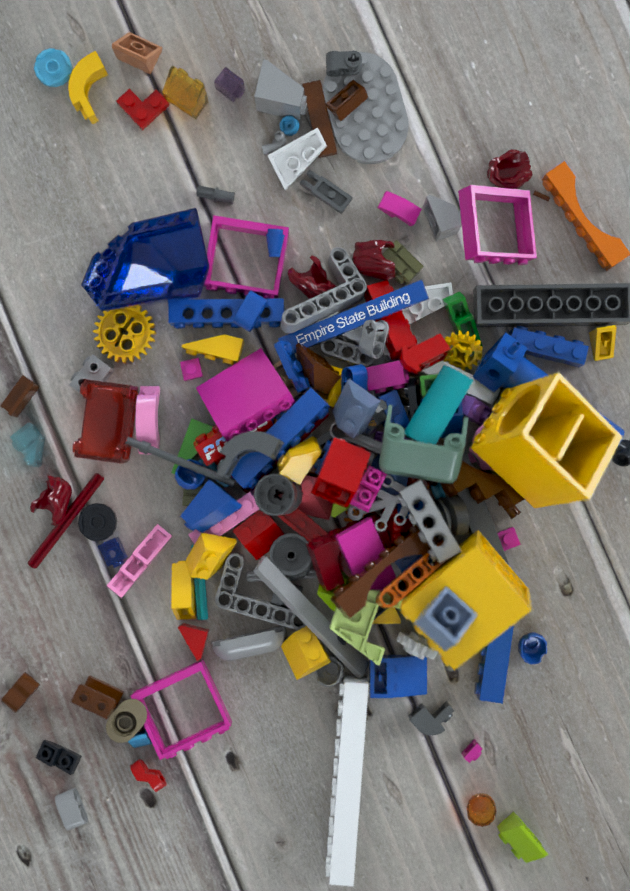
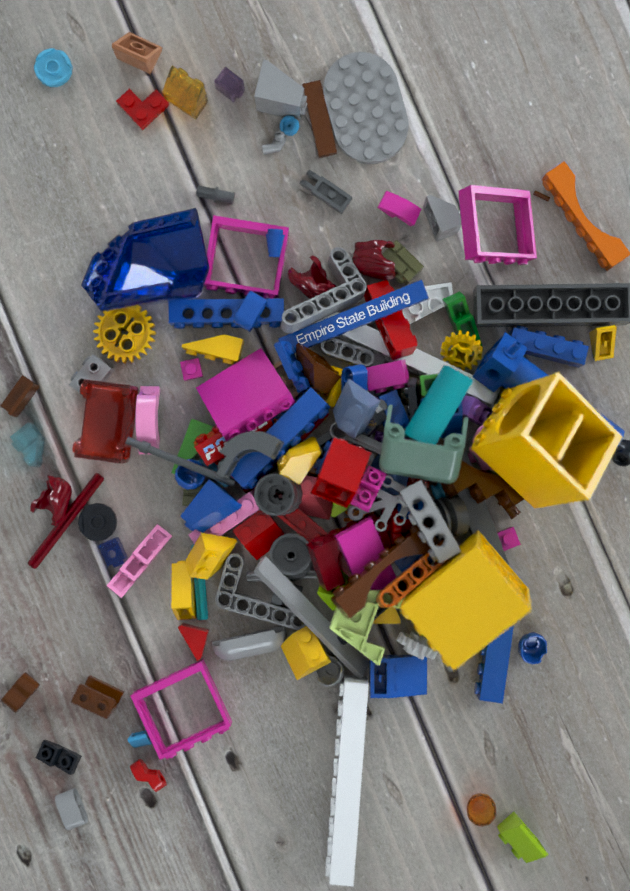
(83, 76): yellow arch -> none
(126, 720): dark tan piece -> none
(297, 156): white wing -> none
(341, 63): dark grey piece -> none
(347, 100): reddish brown slope -> none
(372, 339): light grey piece -> none
(424, 354): red piece -> none
(431, 723): dark grey brick -> none
(445, 619): sand blue slope -> none
(472, 751): dark pink plate -> none
(510, 170): dark red hair -> none

